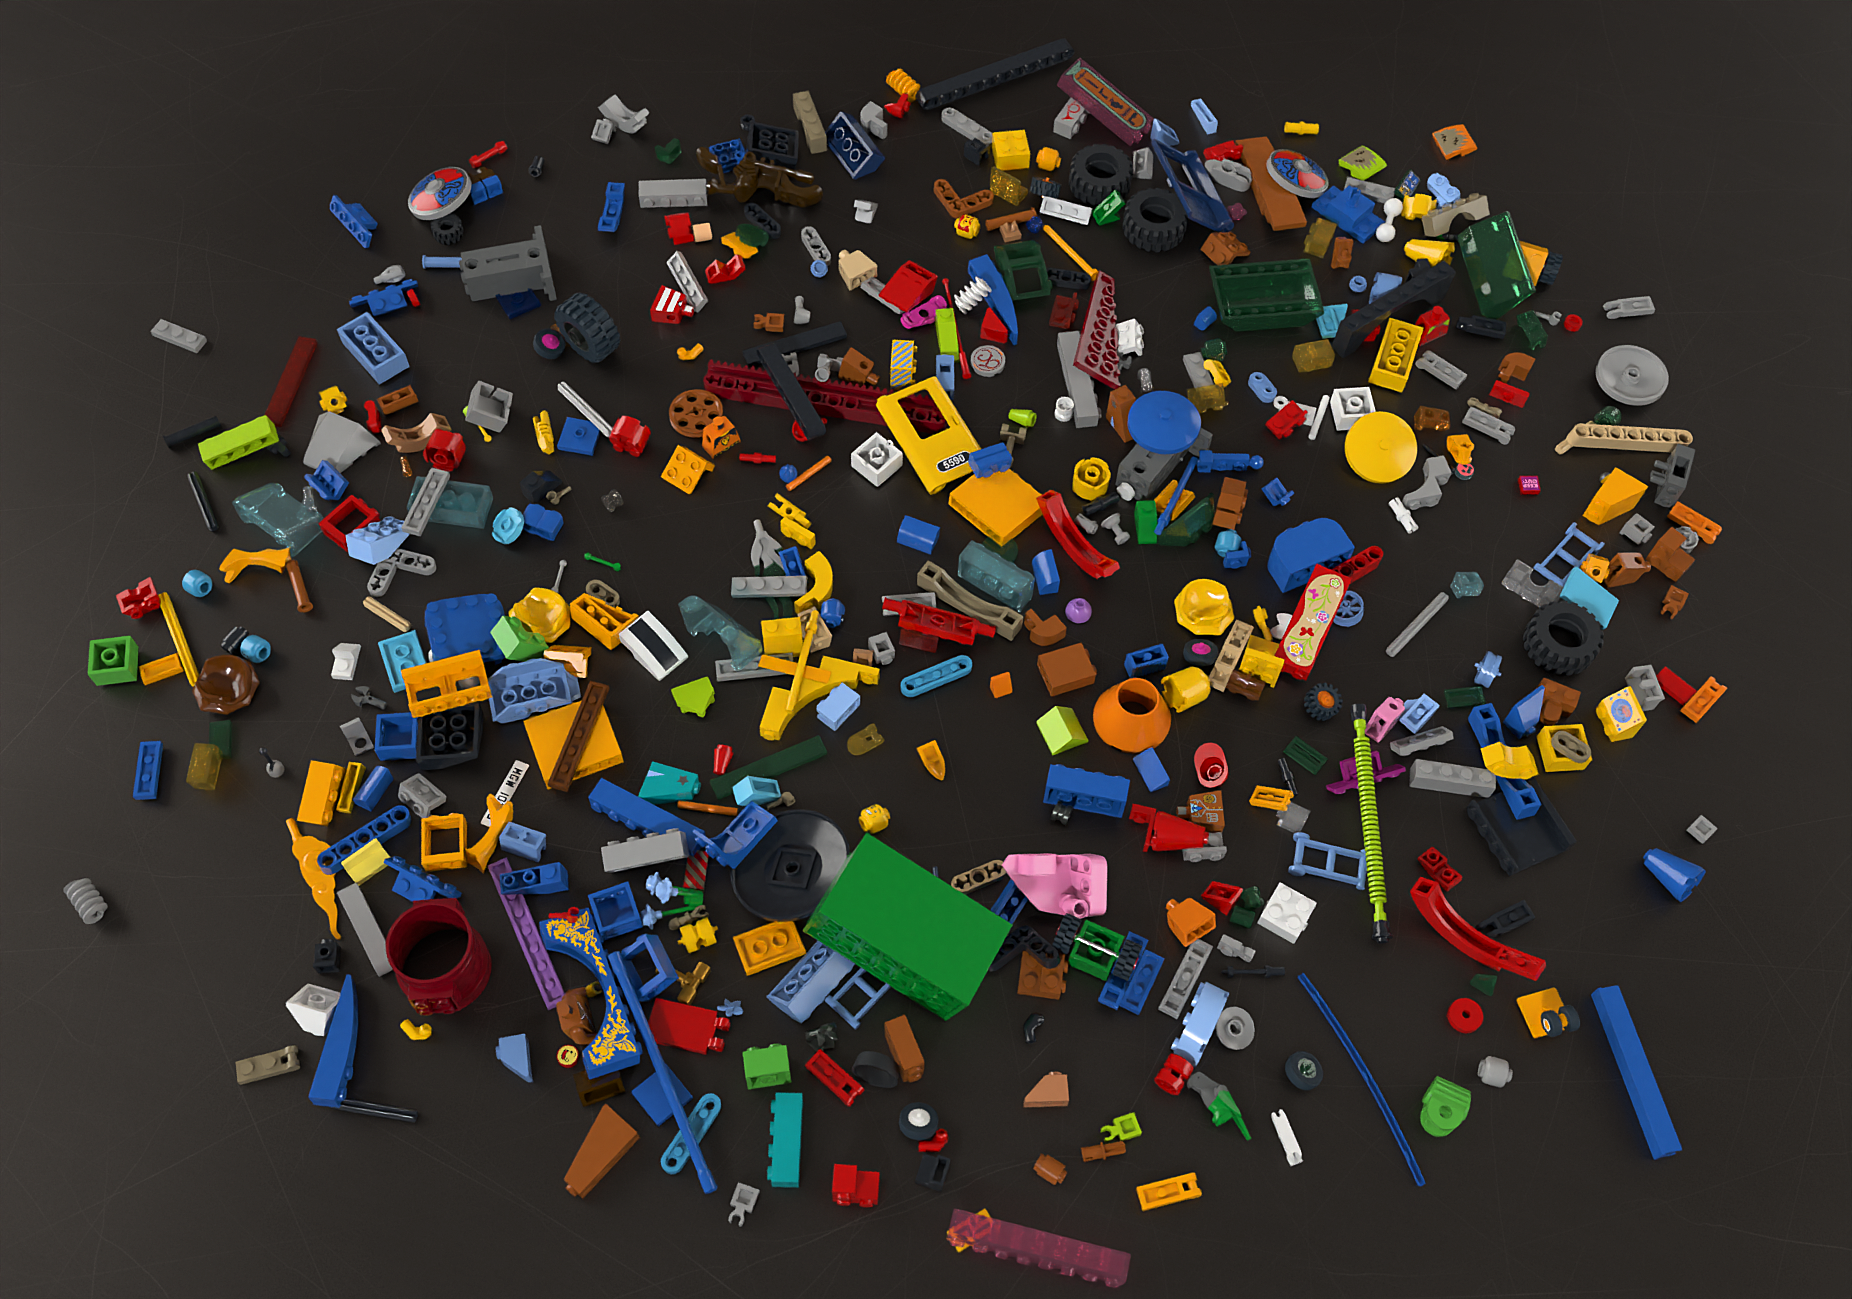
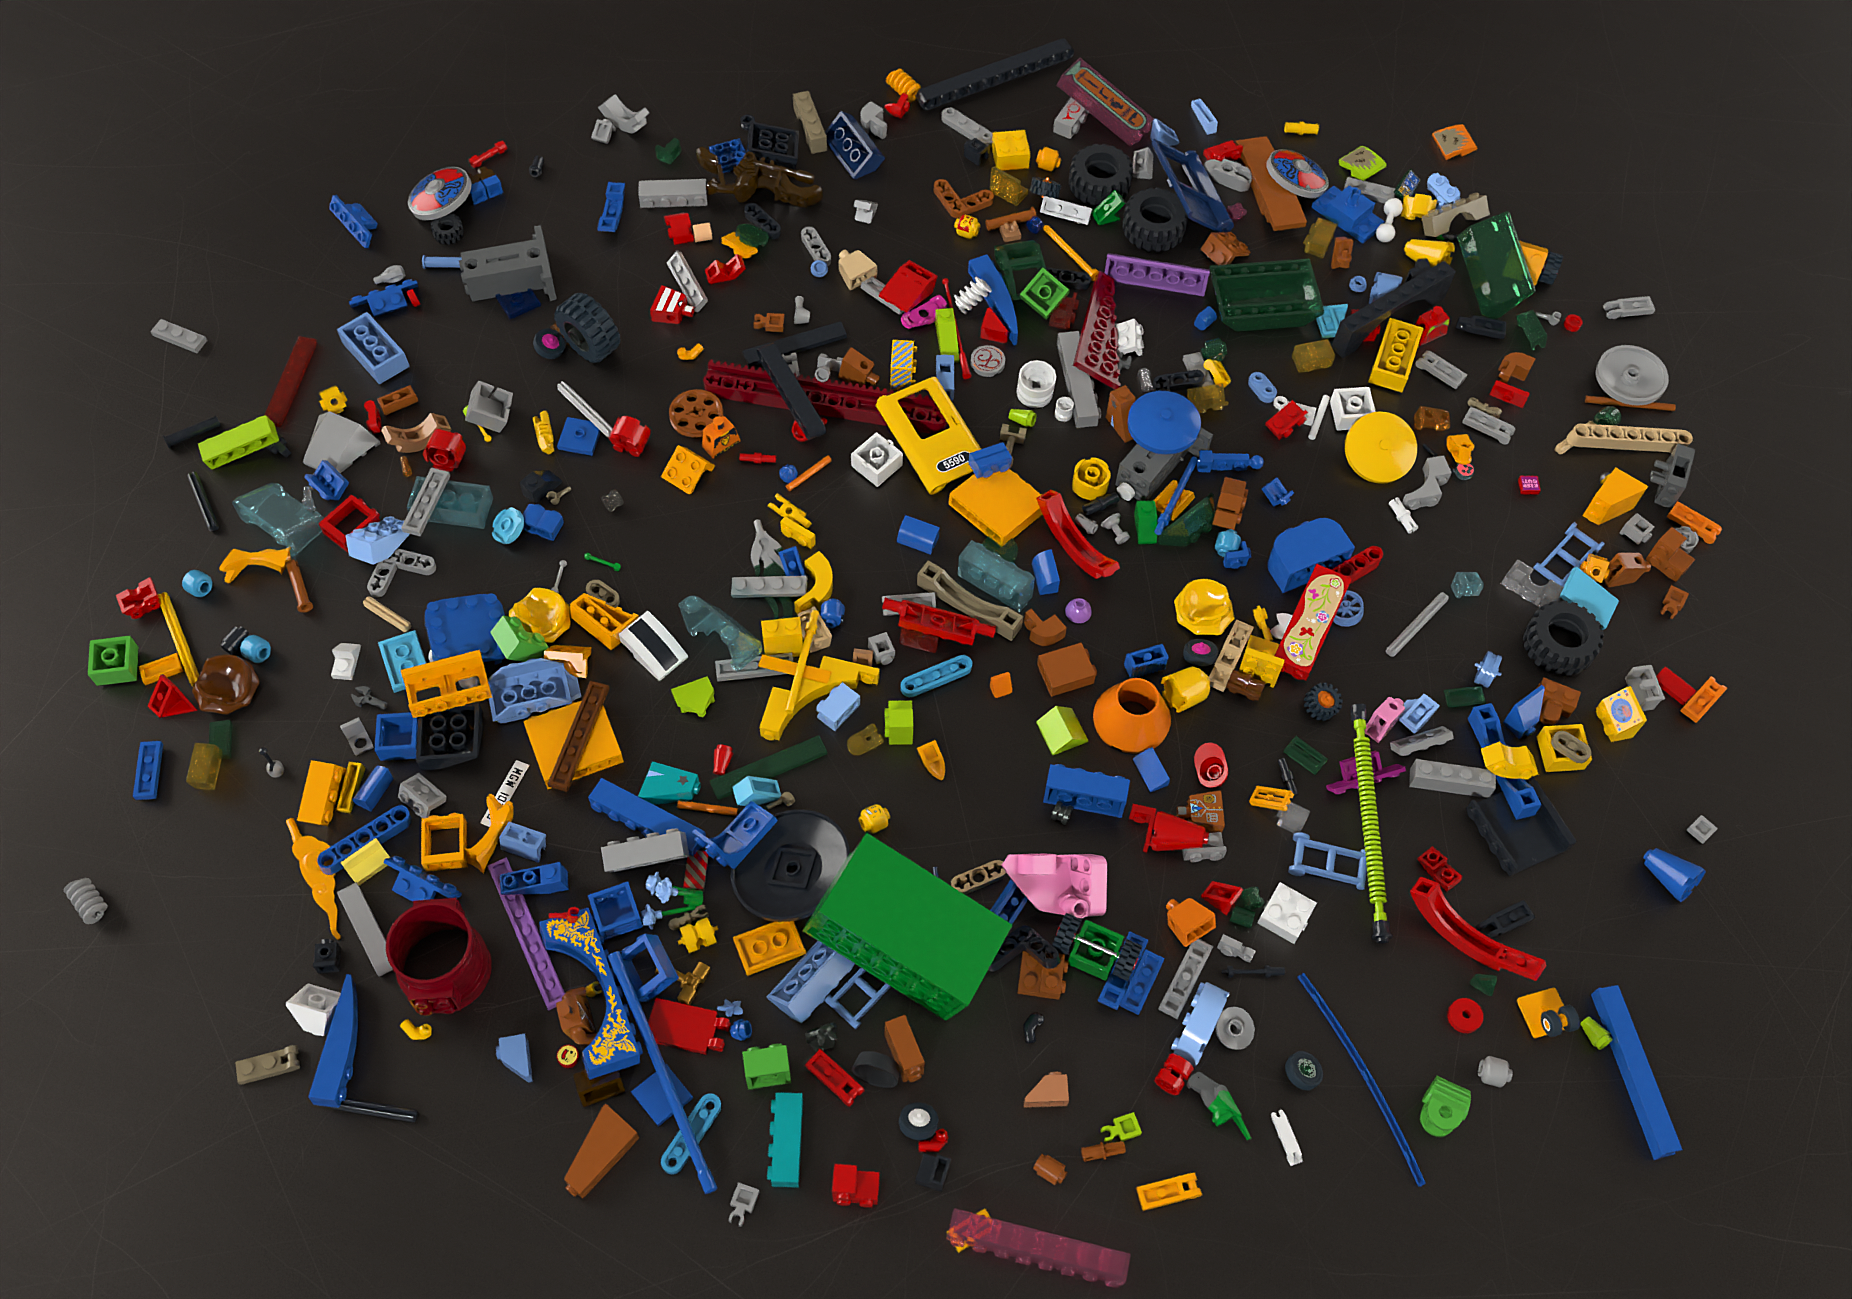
(168, 699): none -> red slope
(741, 1030): none -> blue plate
(899, 722): none -> lime brick
(1036, 384): none -> white wheel
(1044, 293): none -> bright green brick
(1157, 274): none -> medium lavender slope
(1169, 379): none -> black beam
(1596, 1033): none -> lime cone
(1610, 401): none -> dark orange piece

